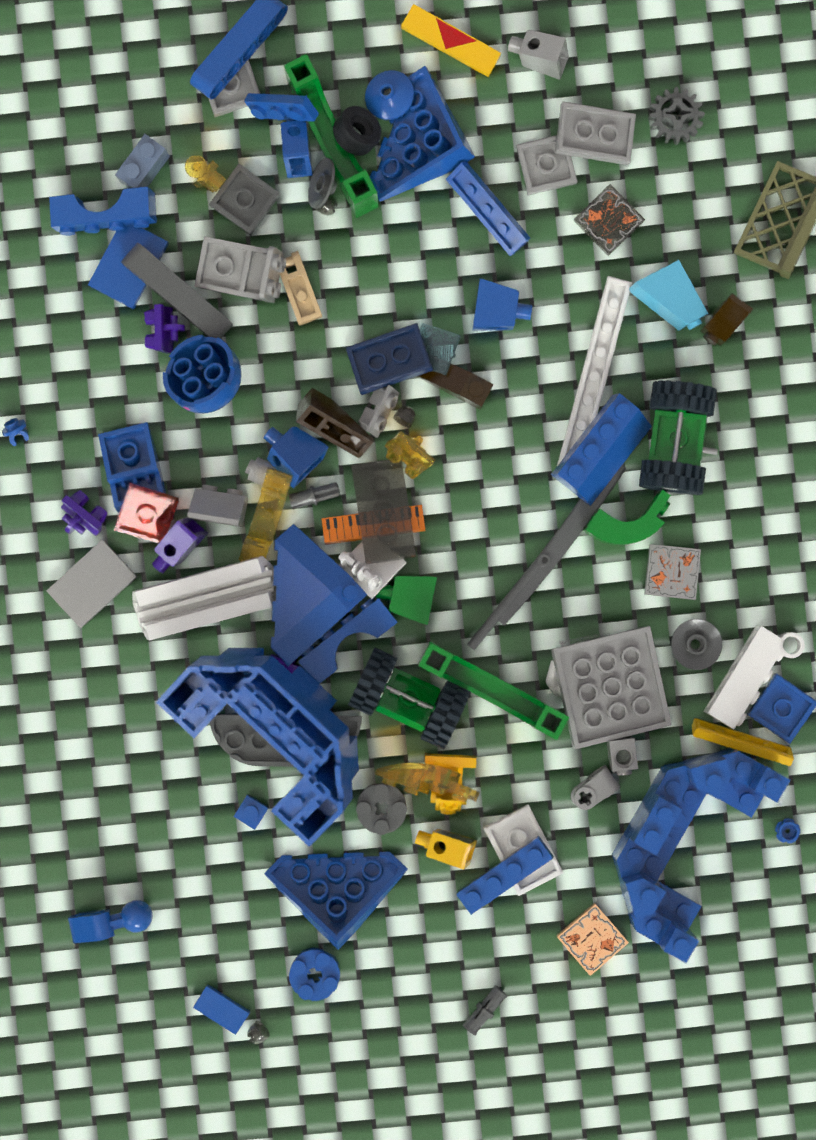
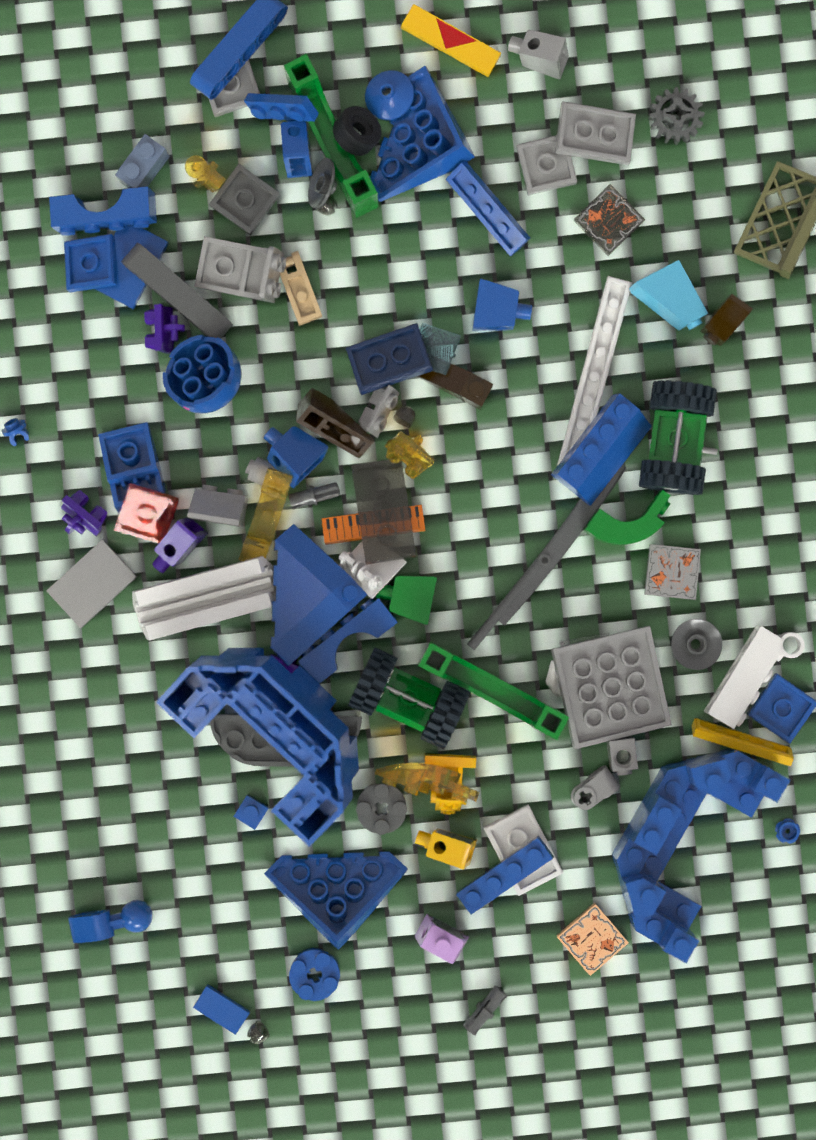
(90, 263): none -> blue tile
(440, 939): none -> lavender torso

